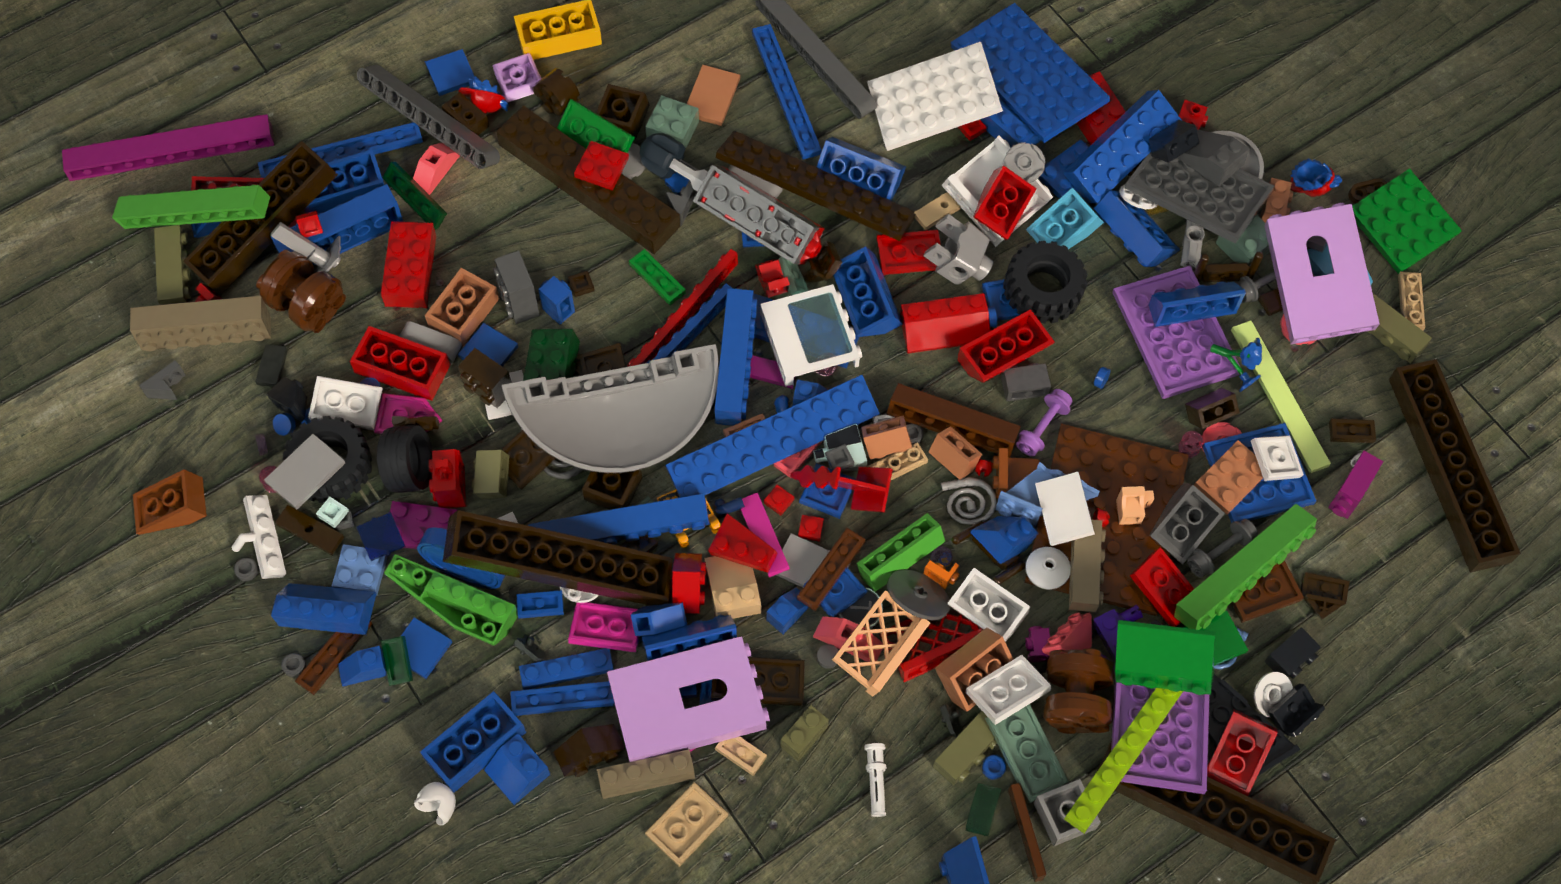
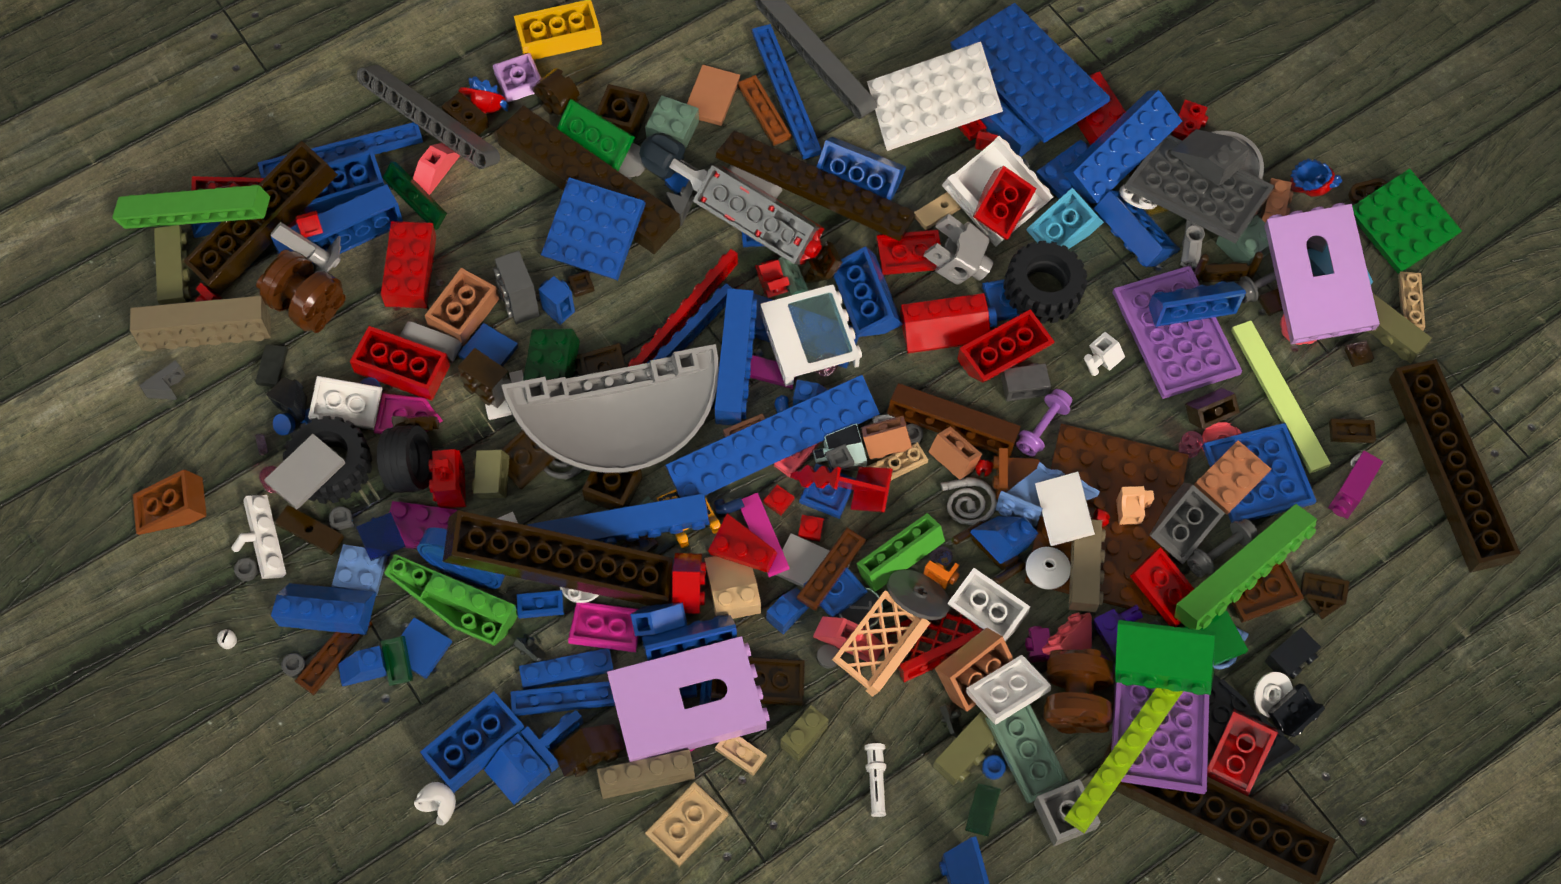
(167, 147): magenta brick -> none
(230, 640): none -> white hinge
(332, 512): light aqua plate -> none
(450, 72): blue tile -> none
(552, 737): none -> blue bracket
(593, 228): none -> blue plate
(601, 165): red plate -> none
(657, 277): green plate -> none
(764, 110): none -> dark orange tile
(984, 139): none -> red plate
(1025, 161): light grey tile -> none
(1027, 832): reddish brown tile -> none
(1102, 377): blue tile -> none
(1105, 352): none -> white brick
(1174, 141): black brick -> none
(1250, 357): blue plant -> none
(1277, 458): white tile -> none
(1359, 353): none -> dark brown plate

